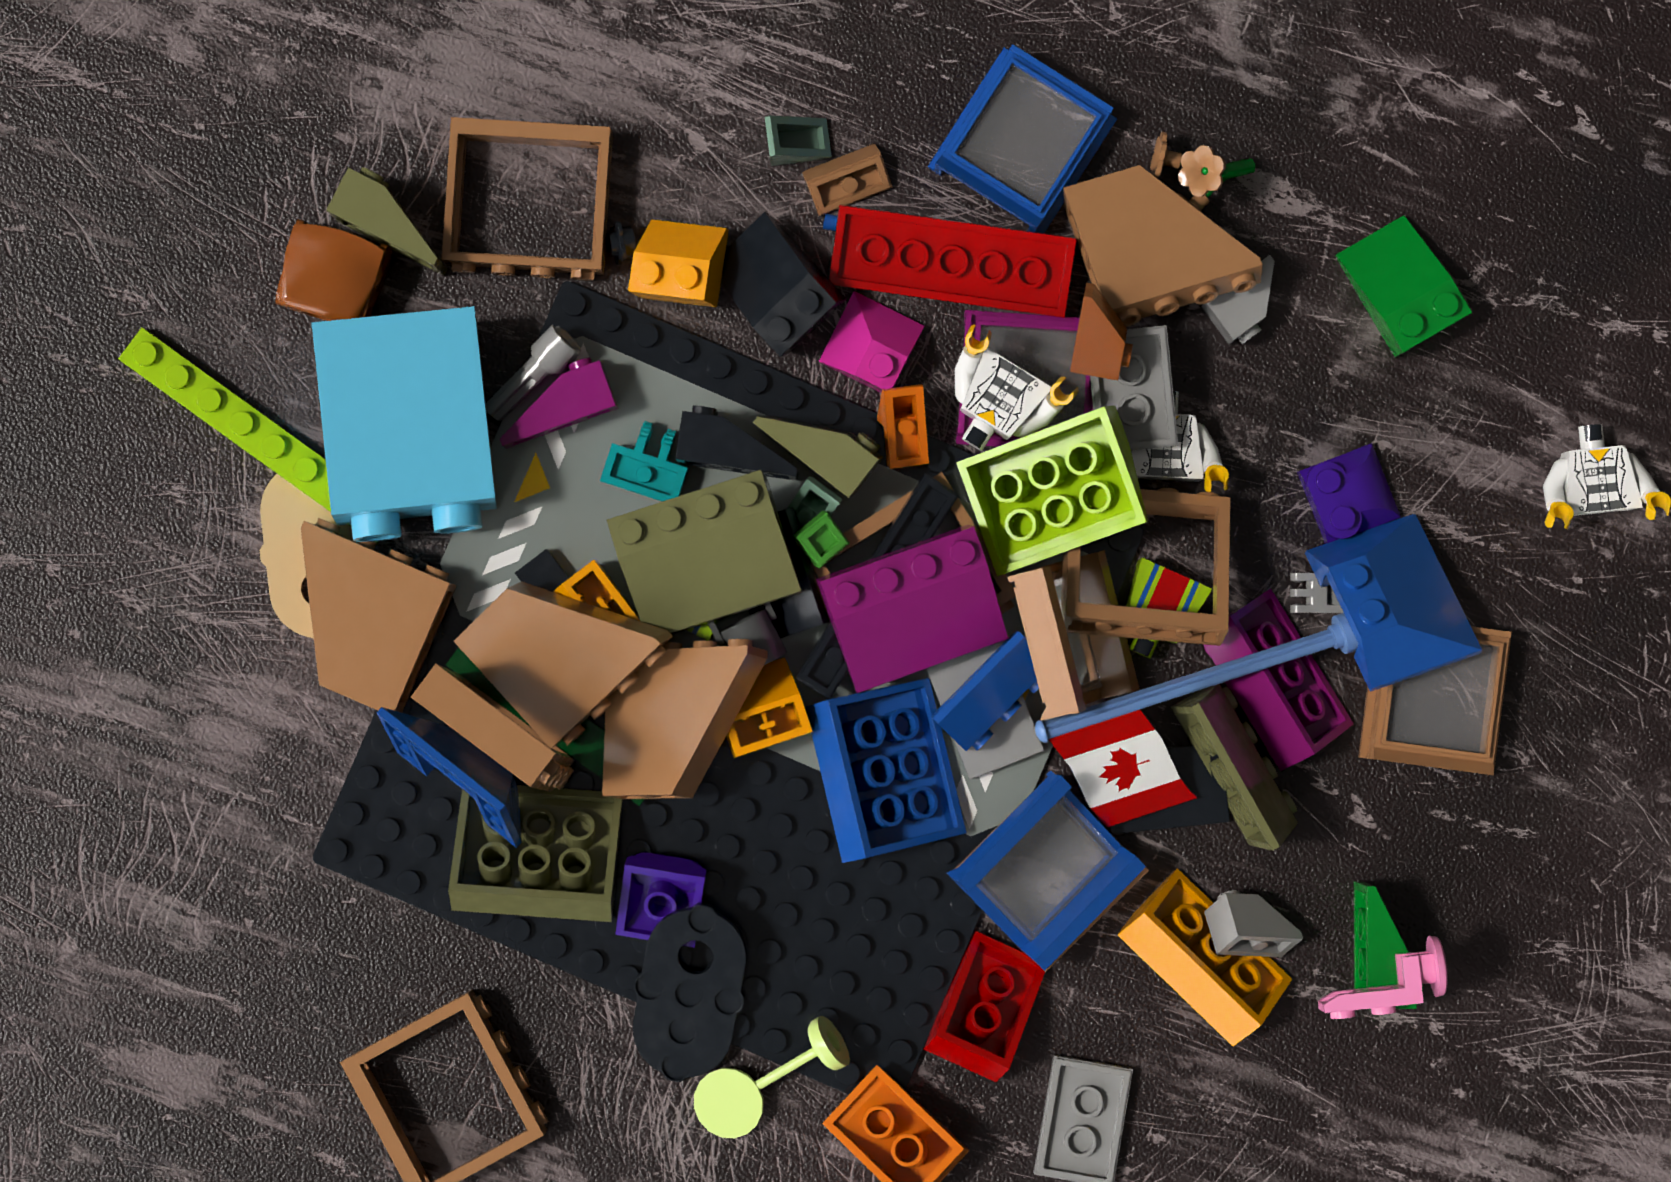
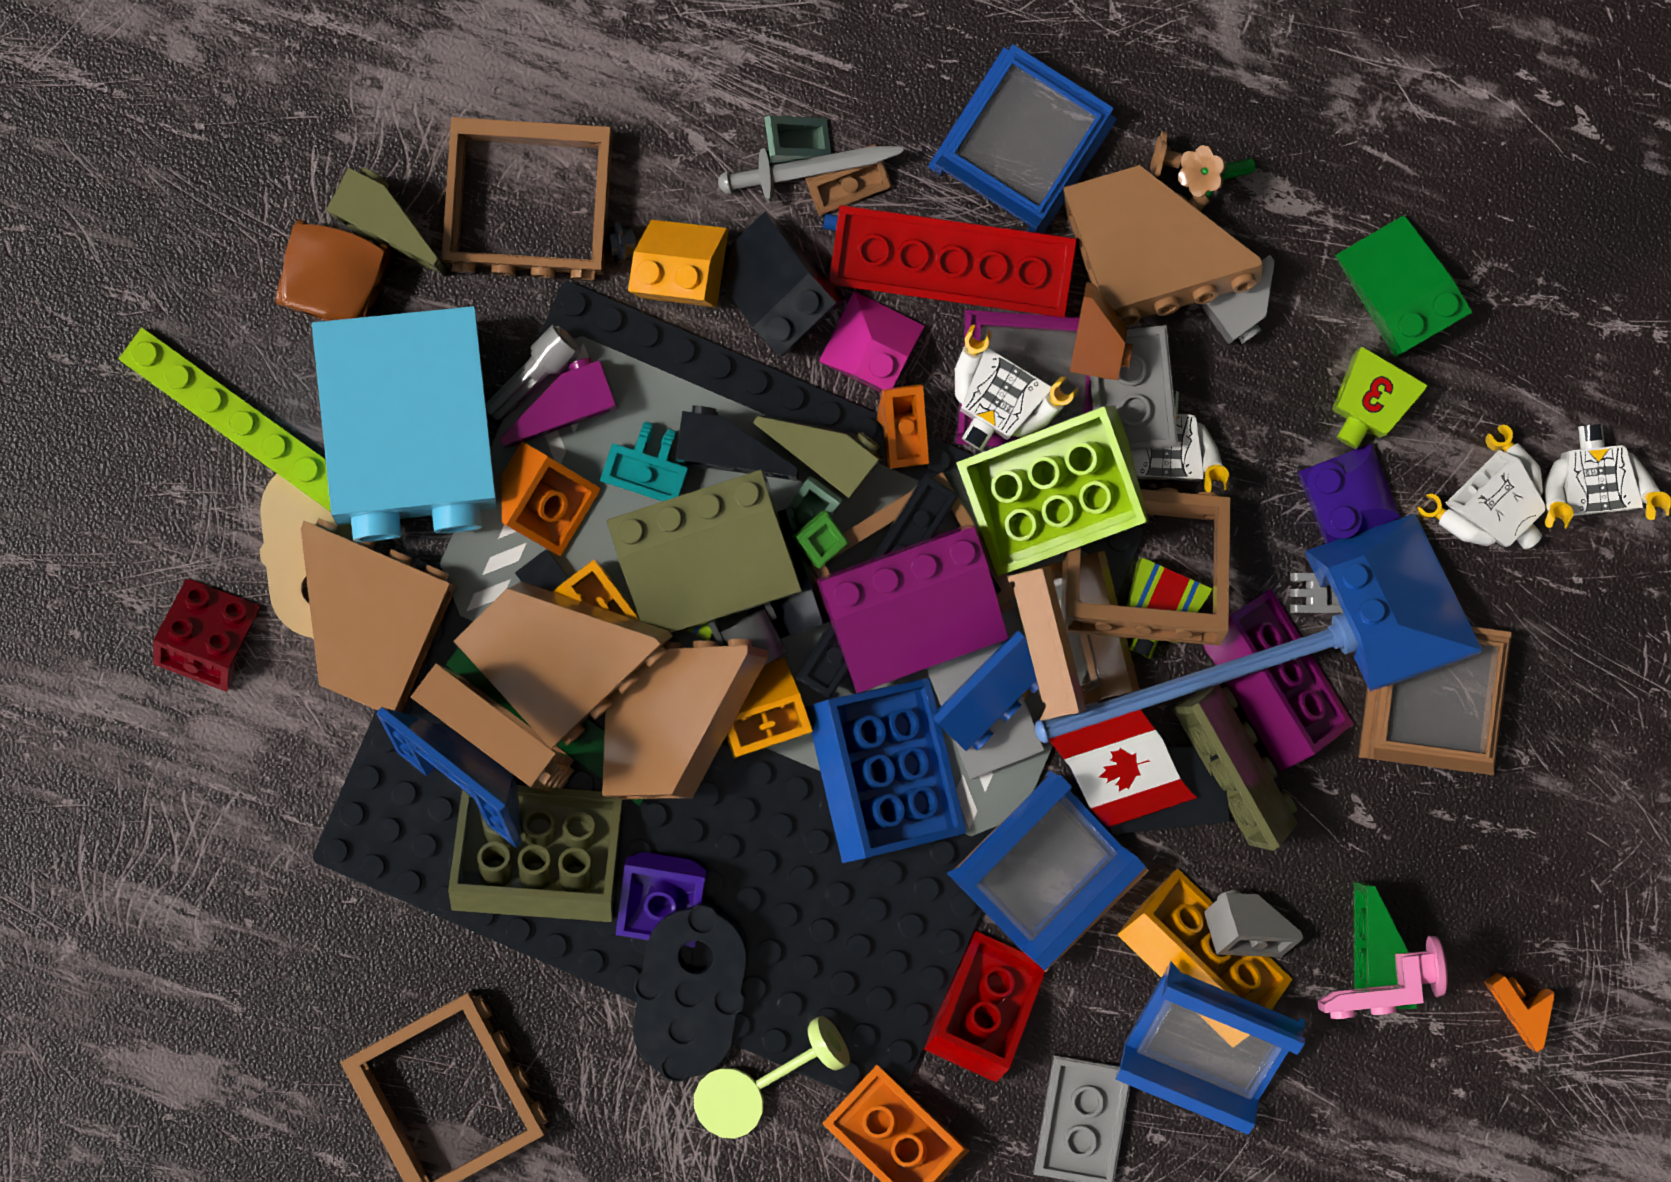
(203, 634): none -> dark red bracket
(544, 498): none -> orange slope
(770, 174): none -> light grey sword
(1207, 1049): none -> piece
(1373, 397): none -> lime torso
(1497, 500): none -> white torso
(1528, 1018): none -> orange slope

